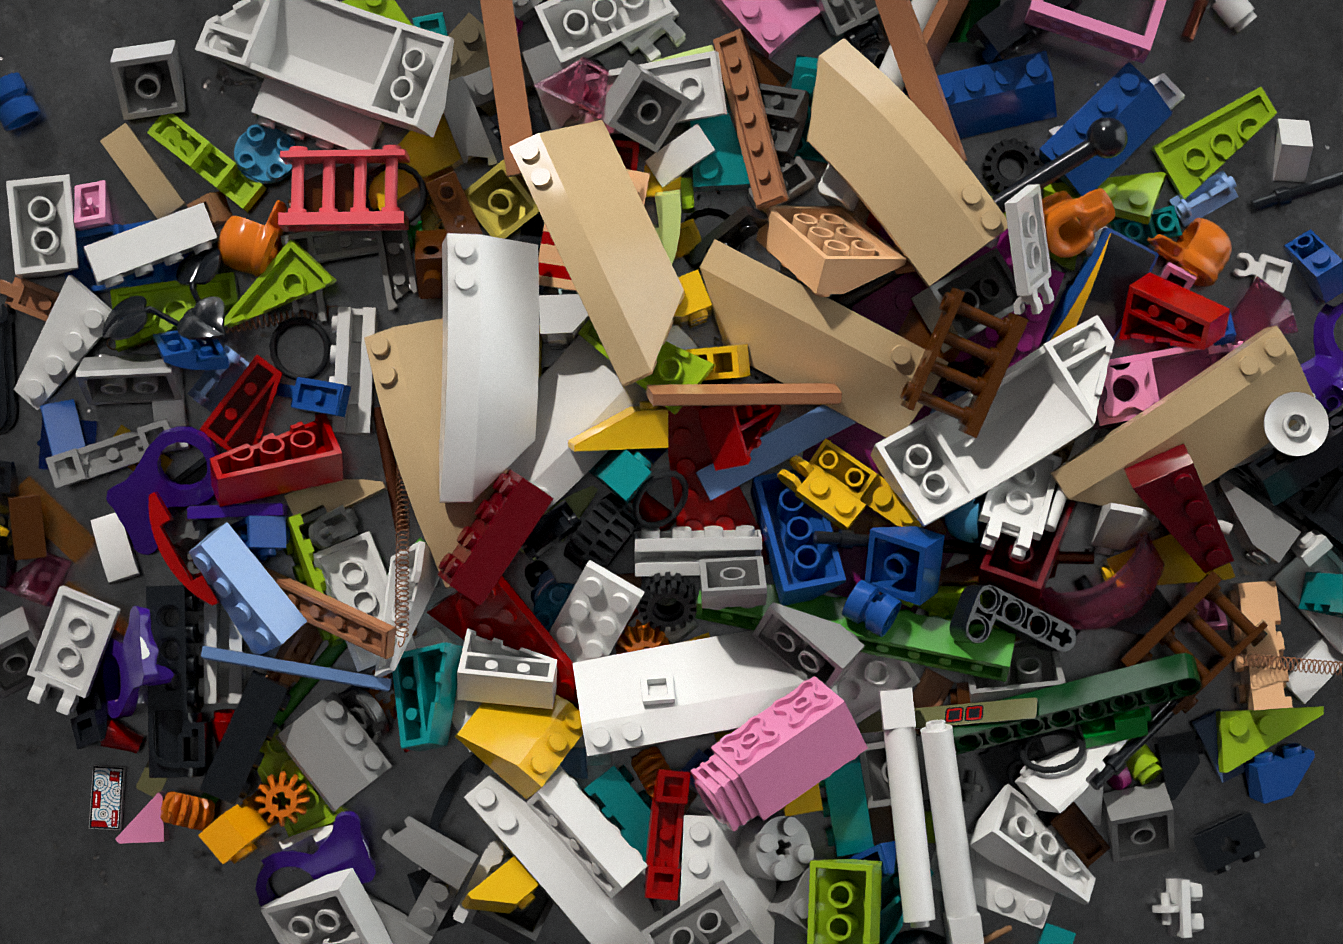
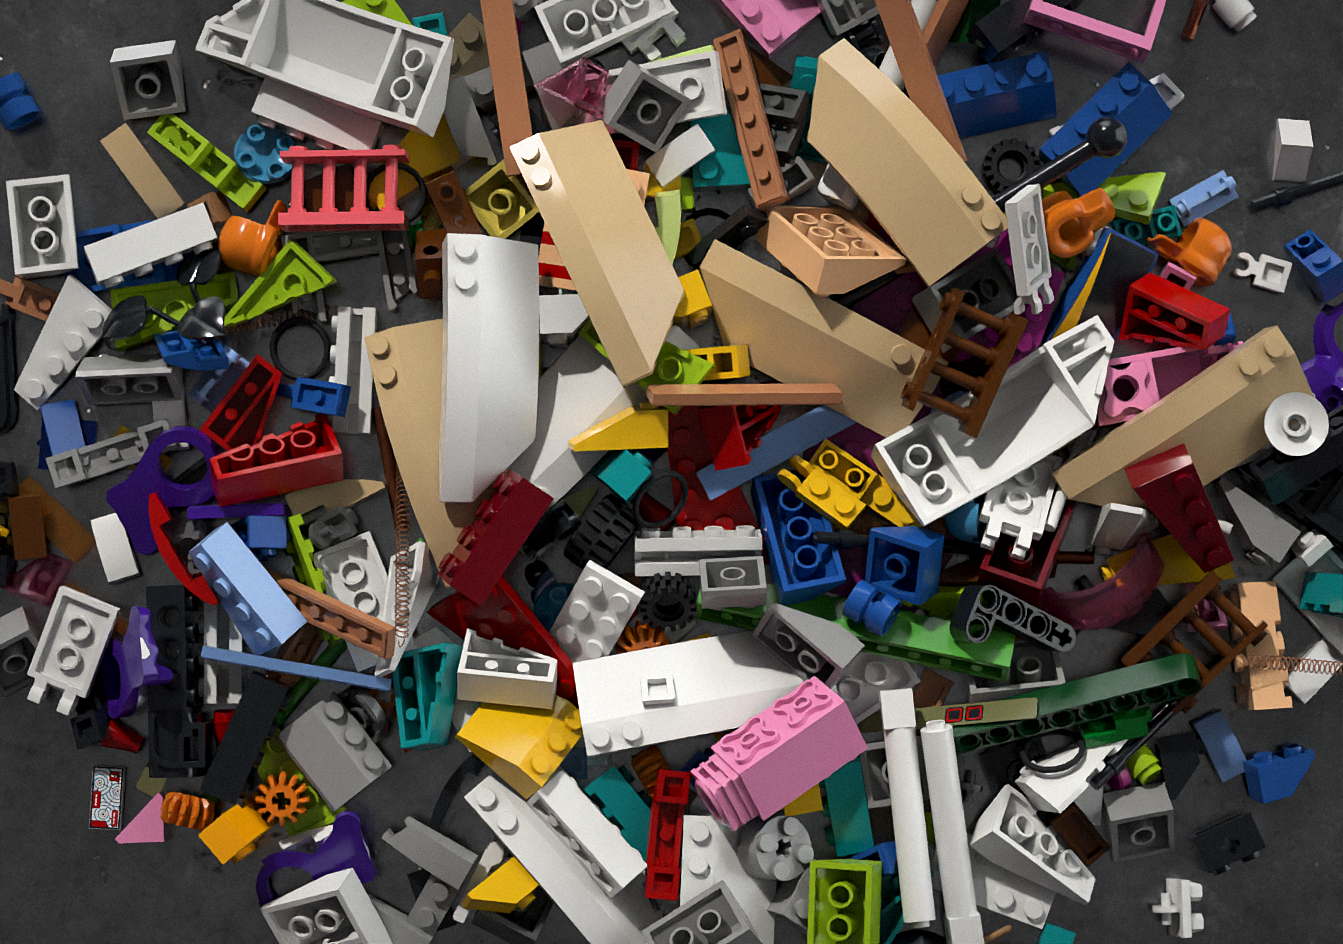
(92, 206): bright pink slope -> none
(960, 694): reddish brown plate -> none
(1207, 144): lime wing -> none
(1250, 732): lime wing -> none
(1262, 309): clear pink slope -> none

